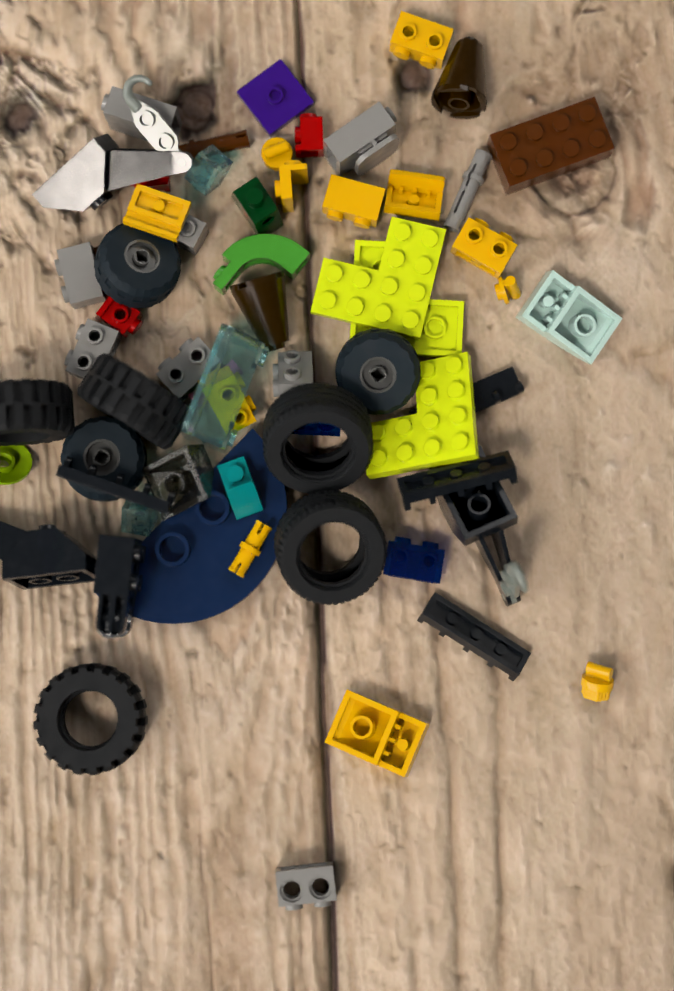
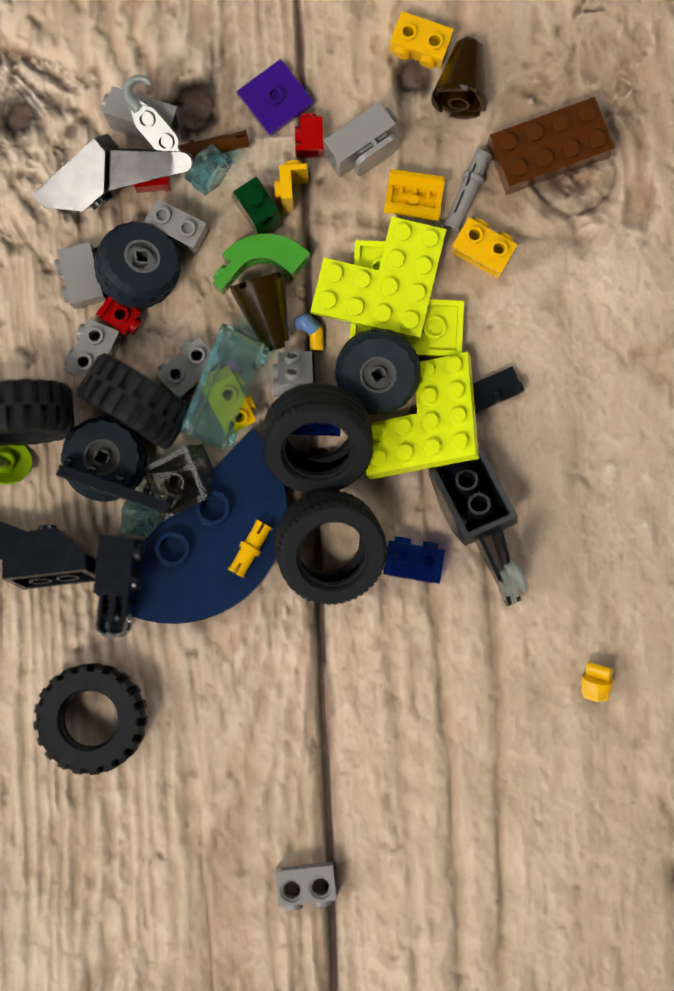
(157, 212): yellow plate -> none
(240, 488): teal slope -> none
(276, 152): yellow piece -> none
(313, 329): none -> arm
(353, 201): yellow brick -> none
(377, 733): yellow slope -> none
(456, 478): black hinge -> none
(474, 636): black hinge -> none
(507, 289): yellow plate -> none
(569, 317): light aqua slope -> none

